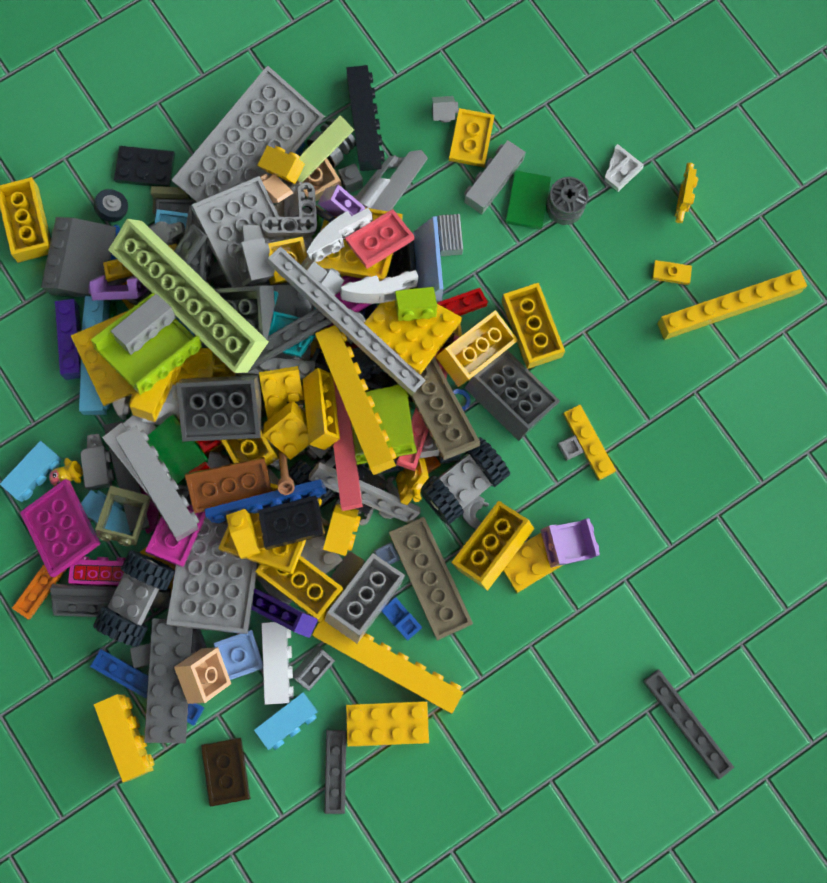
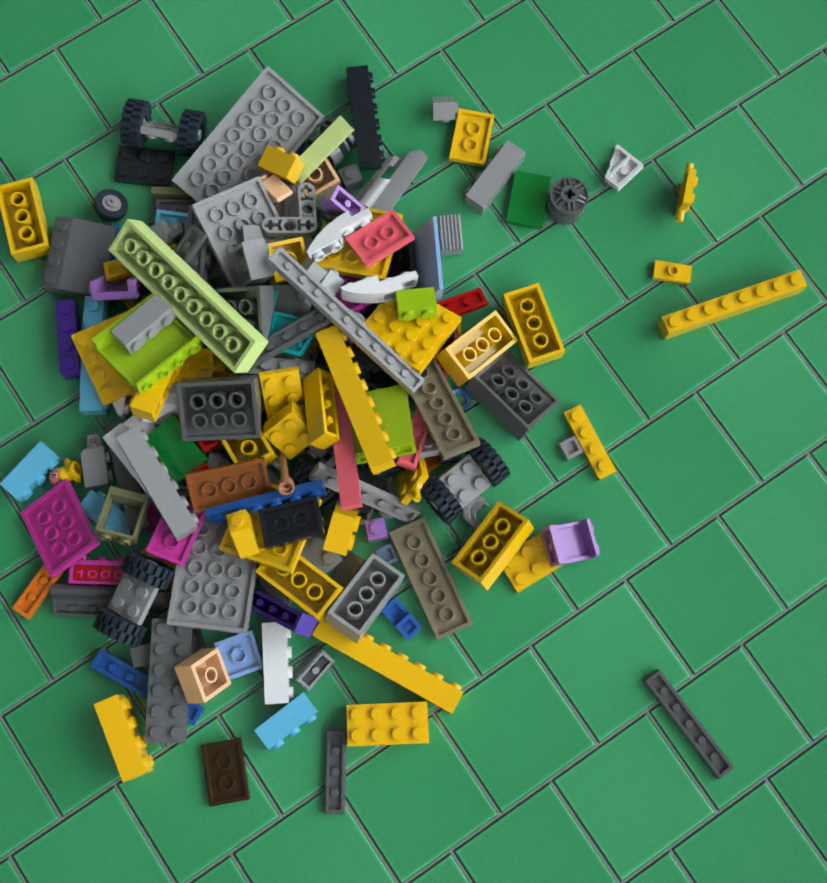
(138, 127): none -> black plate
(376, 530): none -> medium lavender brick

